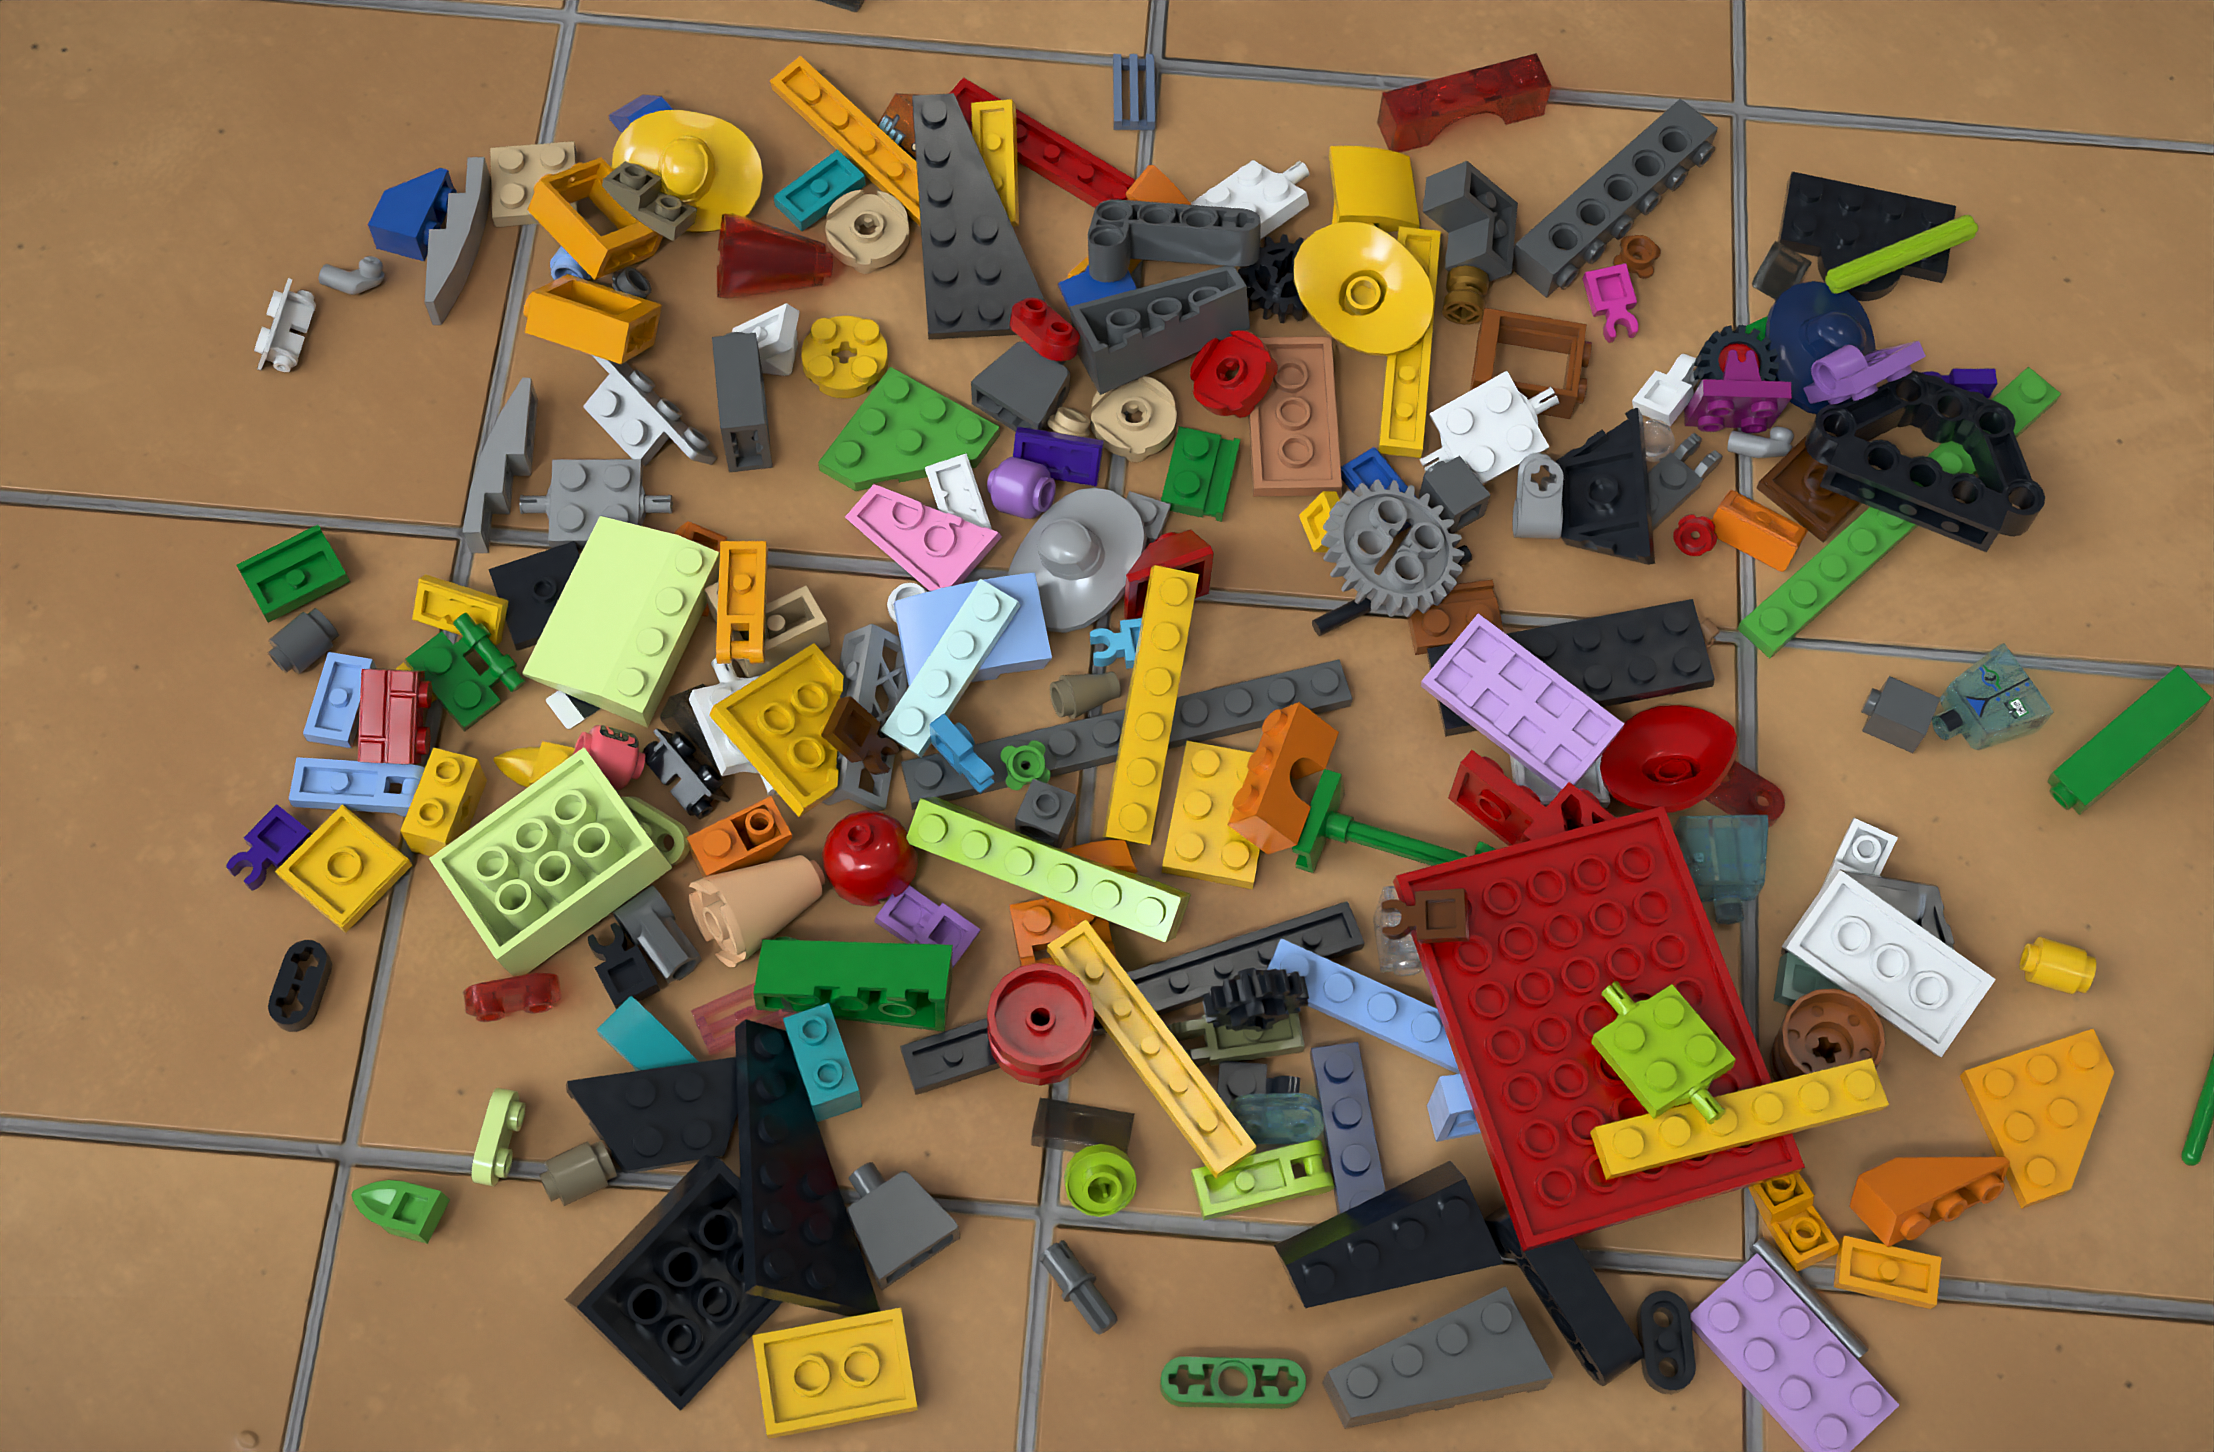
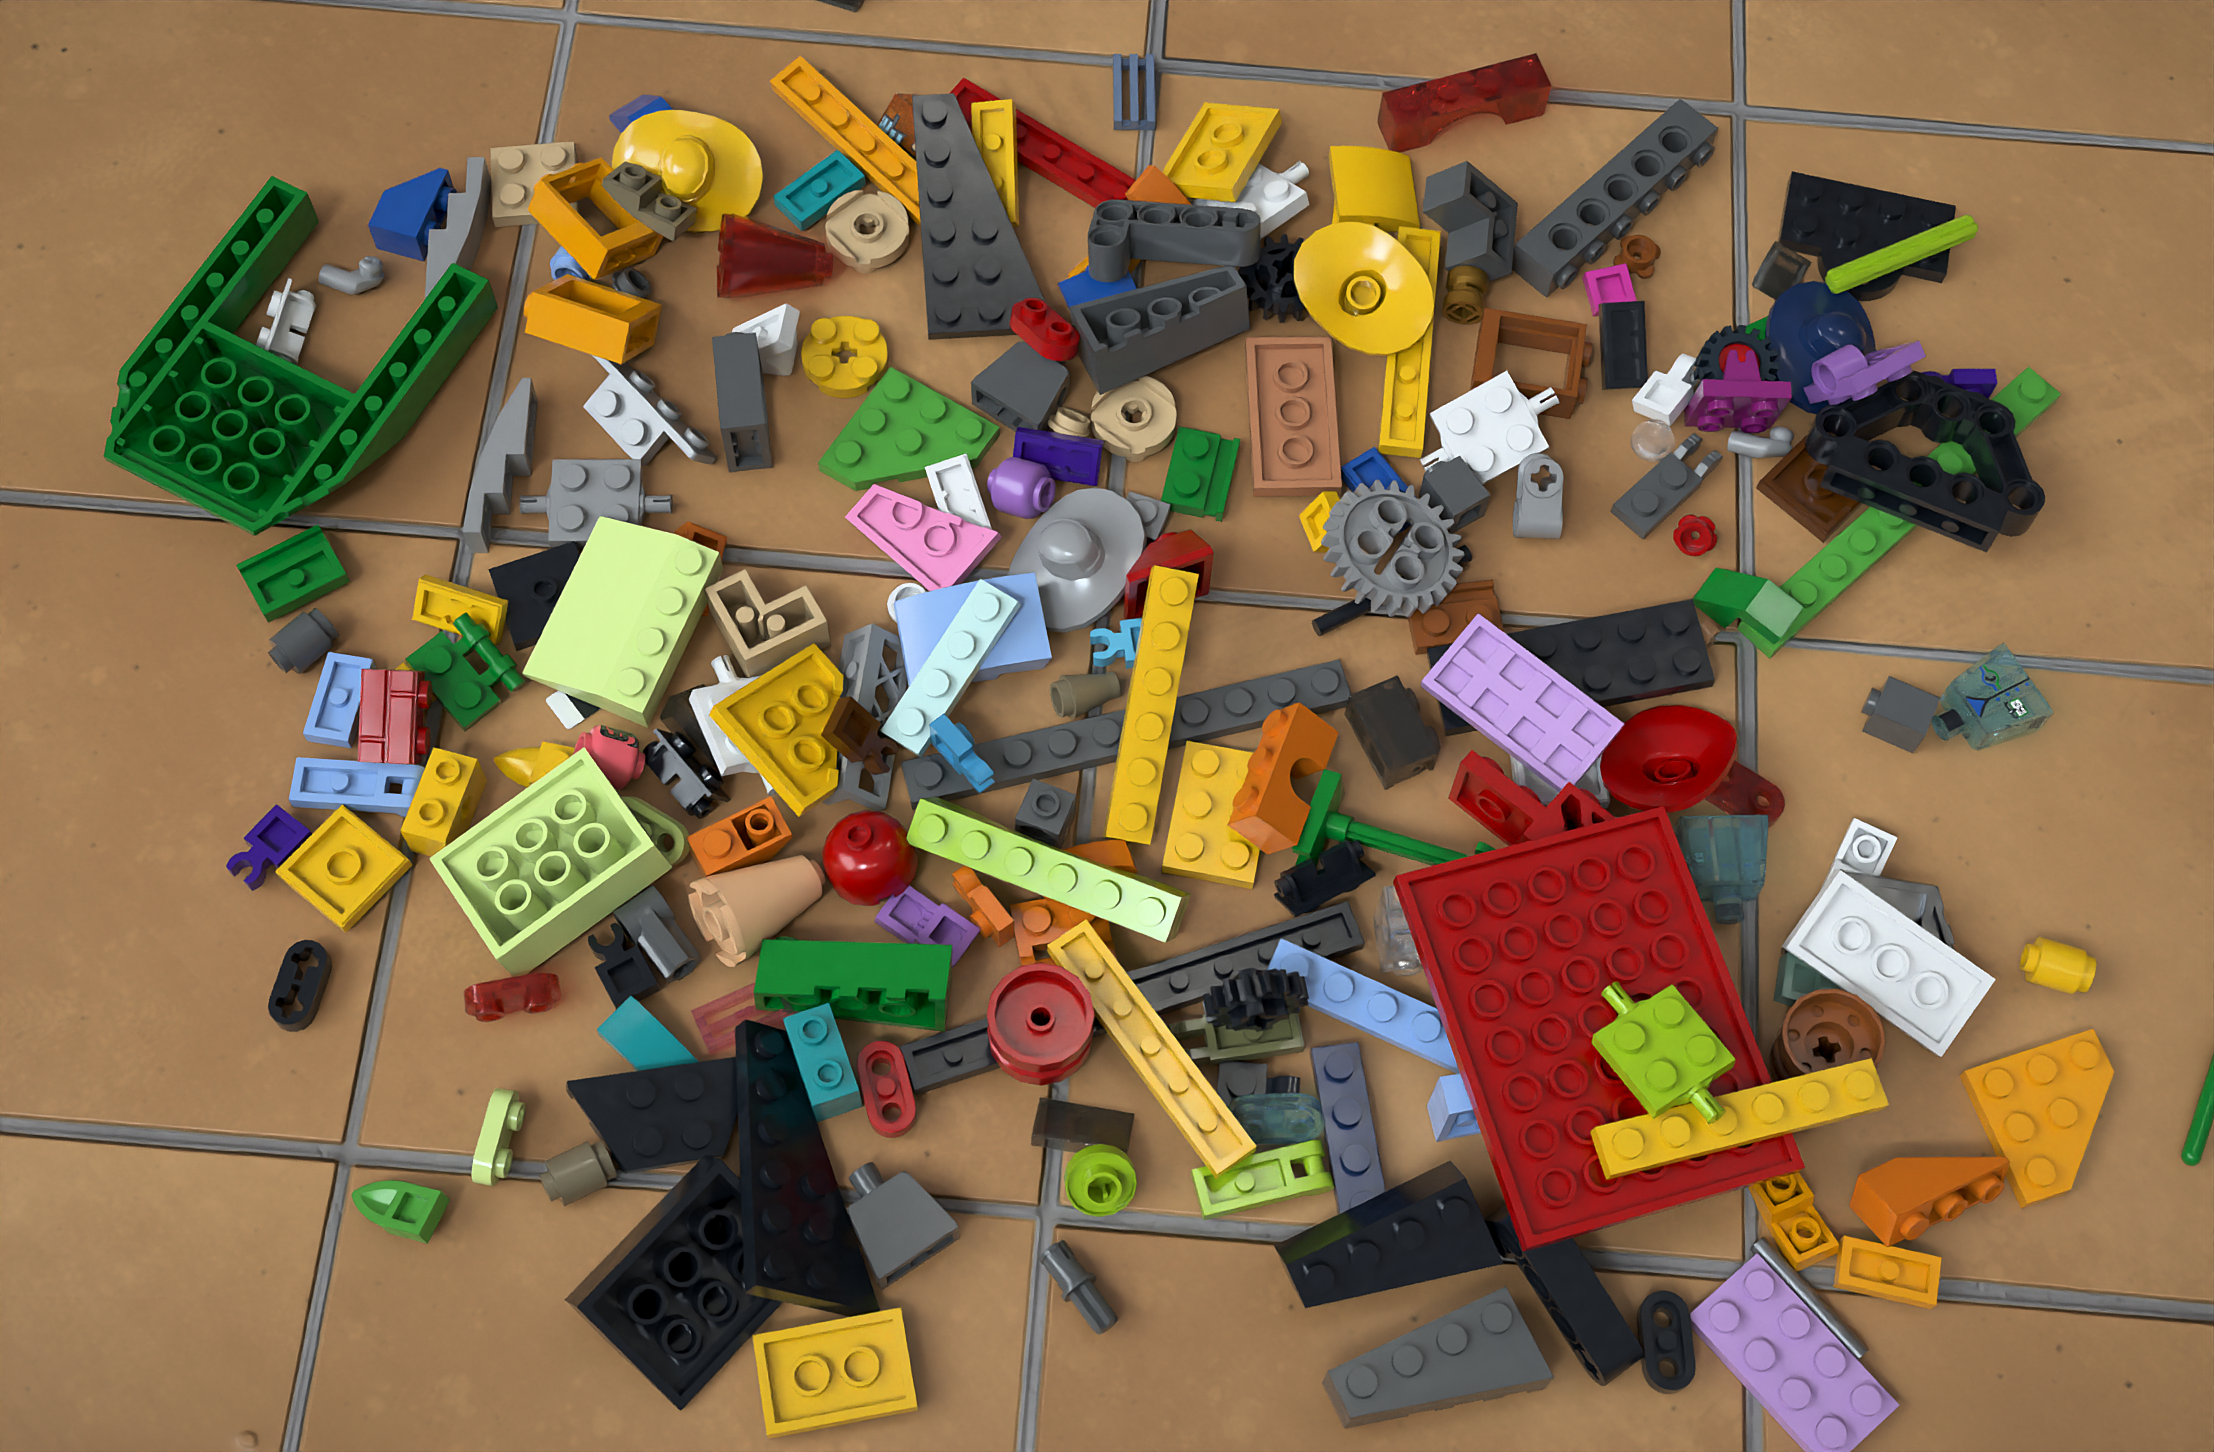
(250, 428): none -> green wedge
(742, 600): light orange plate -> none
(886, 1091): none -> red plate
(986, 909): none -> orange plate
(1031, 753): bright green plate -> none
(1221, 150): none -> yellow plate
(1247, 388): red plate -> none
(1270, 1394): green beam -> none
(1305, 888): none -> black hinge
(1392, 731): none -> clear smoke hinge
(1437, 916): reddish brown plate -> none
(1609, 493): black wing -> none
(1623, 345): none -> black plate
(1751, 598): none -> green slope
(1757, 530): orange slope -> none
(2128, 741): green slope -> none

